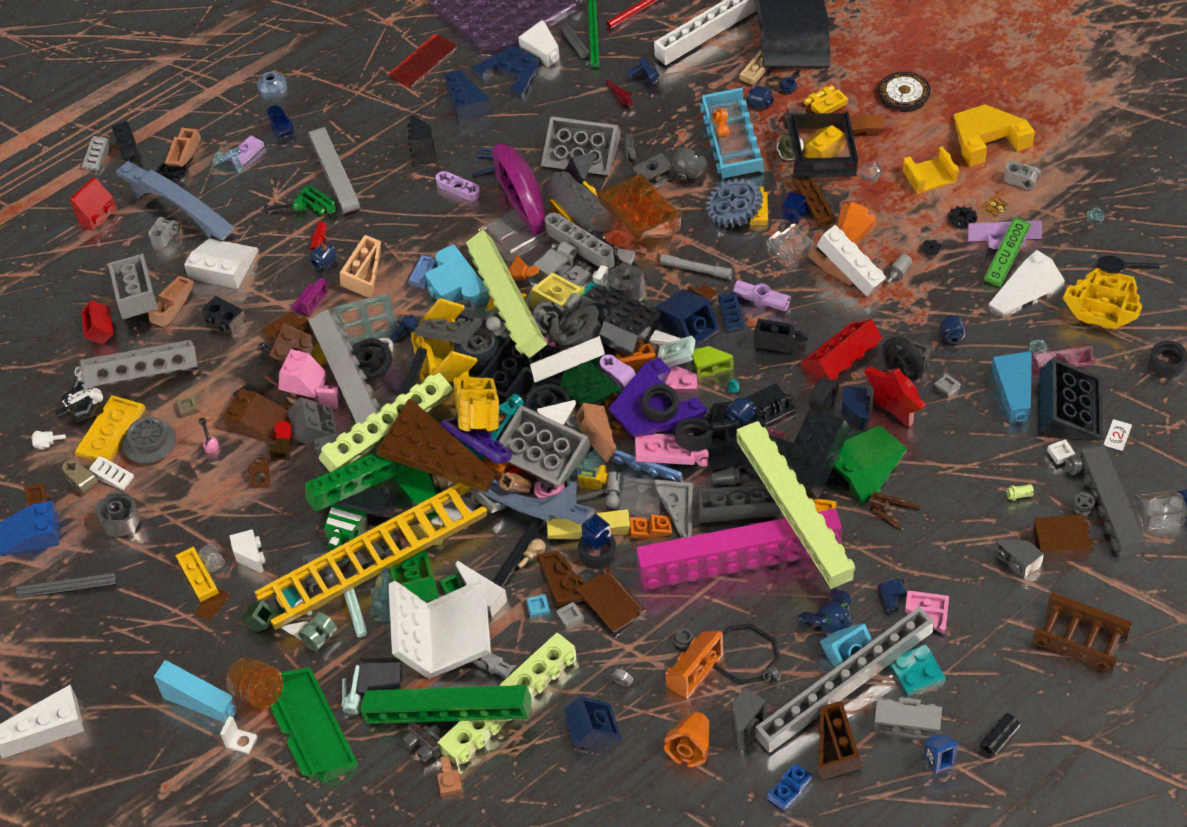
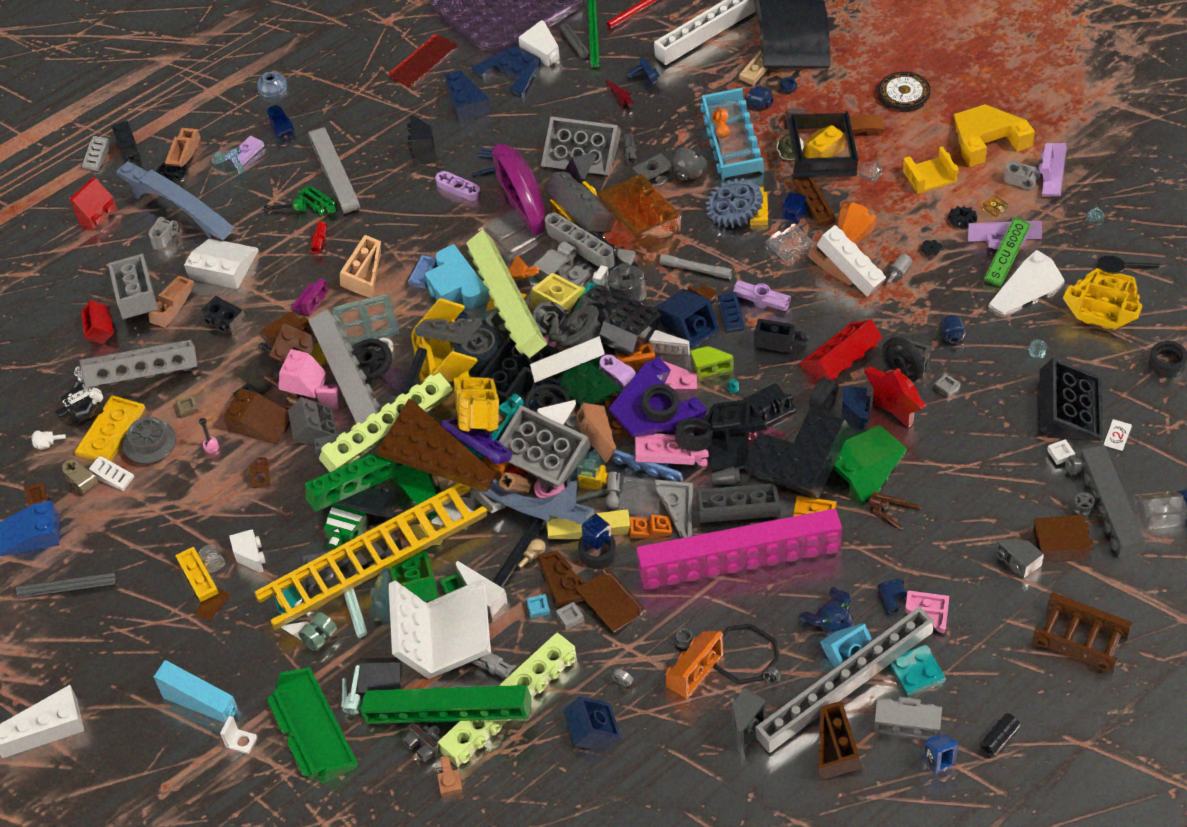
(118, 514): flat silver brick -> none
(254, 682): clear orange wheel -> none
(258, 616): dark green brick -> none
(283, 444): leg -> none
(323, 256): dark blue head -> none
(406, 323): dark blue piece -> none
(469, 310): dark grey slope -> none
(497, 327): light grey pin -> none
(572, 303): light grey tile -> none
(677, 351): light aqua plate -> none
(689, 740): orange cone -> none
(741, 409): dark blue head -> none
(789, 787): blue slope -> none
(795, 505): yellowish green brick -> none
(826, 100): yellow plate -> none
(1014, 384): dark azure slope -> none
(1019, 492): yellowish green pin -> none
(1052, 168): none -> lavender bracket
(1075, 355): clear pink slope -> none

